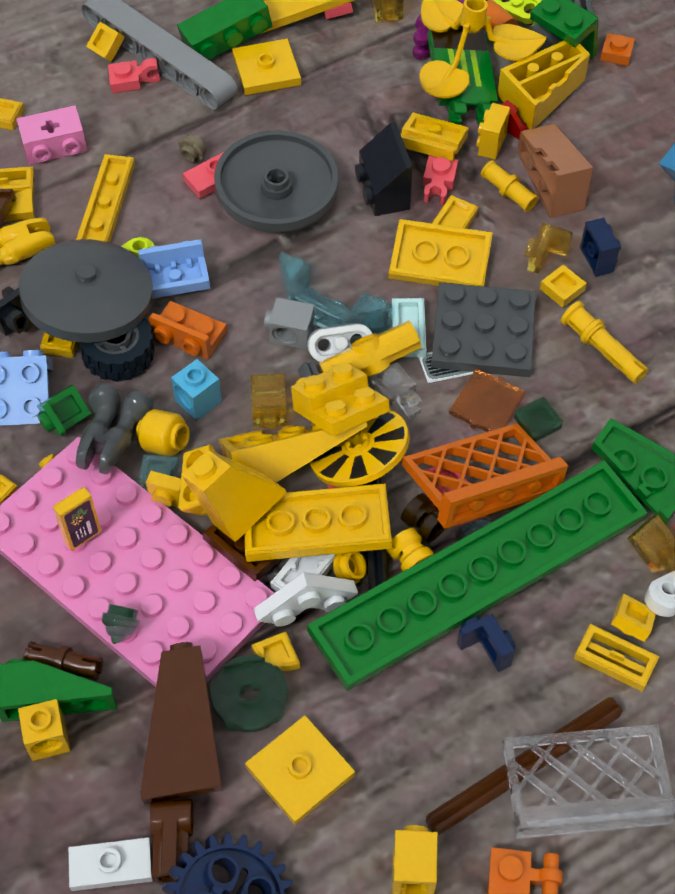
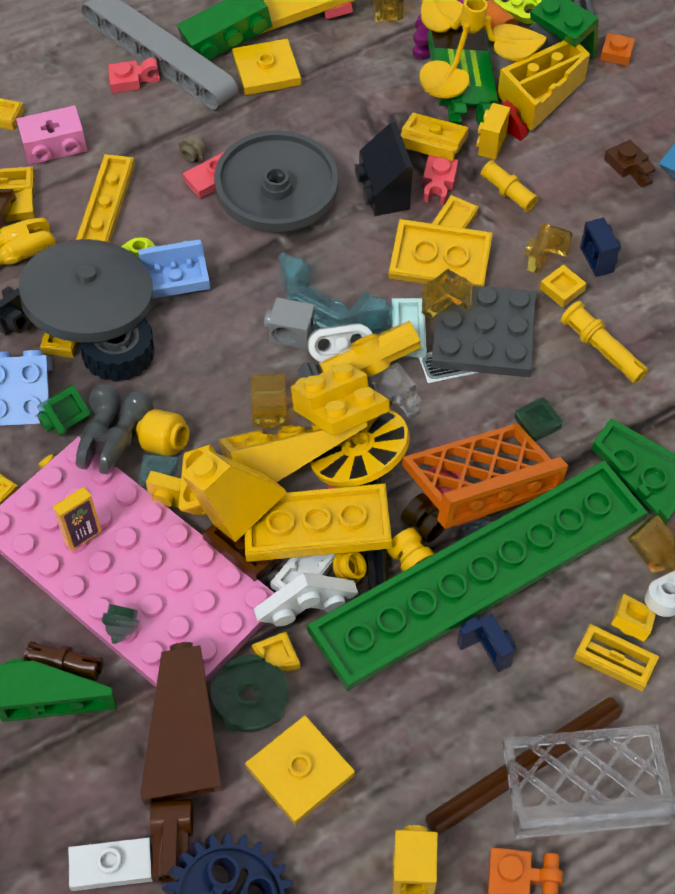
(44, 730): yellow brick -> none
(105, 41): yellow plate -> none
(187, 330): orange bracket -> none
(196, 389): medium azure brick -> none
(445, 290): none -> clear yellow bracket
(486, 401): clear orange piece -> none
(555, 169): nougat wedge -> none
(631, 160): none -> reddish brown plate

